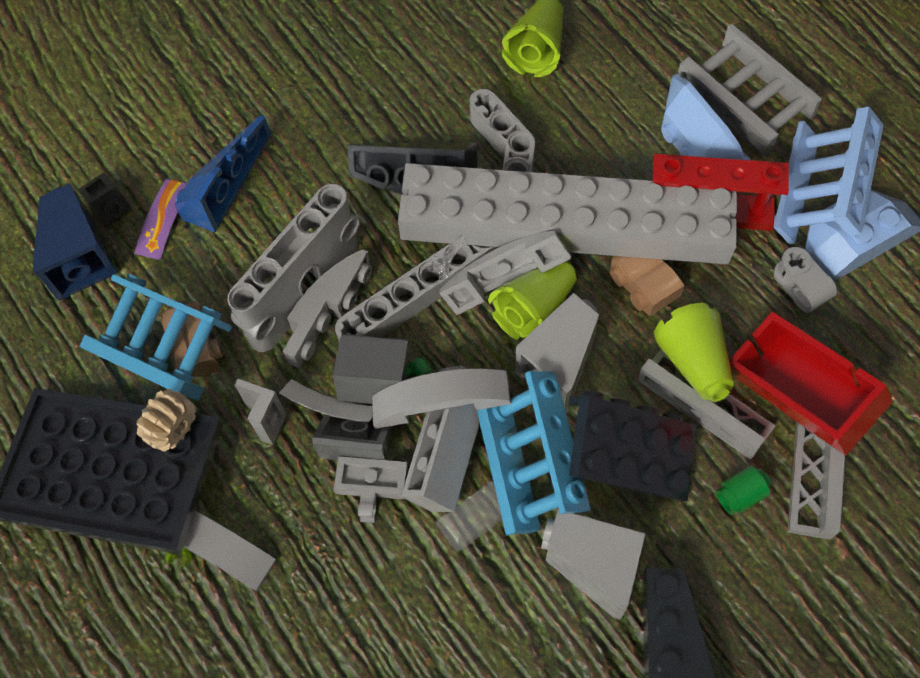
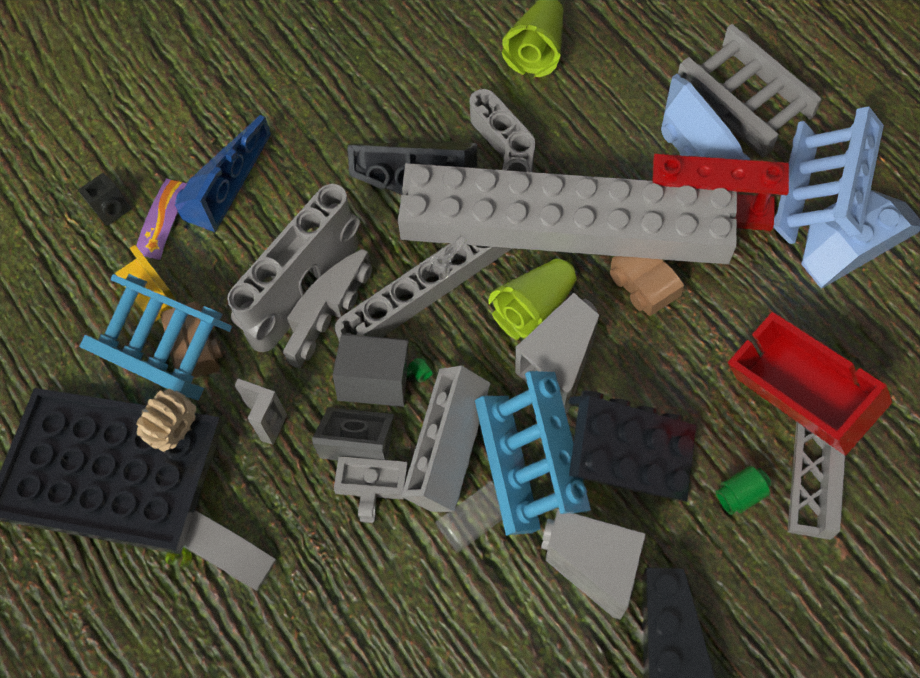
(68, 245): dark blue slope -> none
(142, 269): none -> yellow panel
(325, 404): white sticker -> none
(440, 391): light grey slope -> none
(501, 266): light grey slope -> none
(698, 349): lime cone -> none
(705, 412): light grey fence -> none
(805, 281): light grey piece -> none

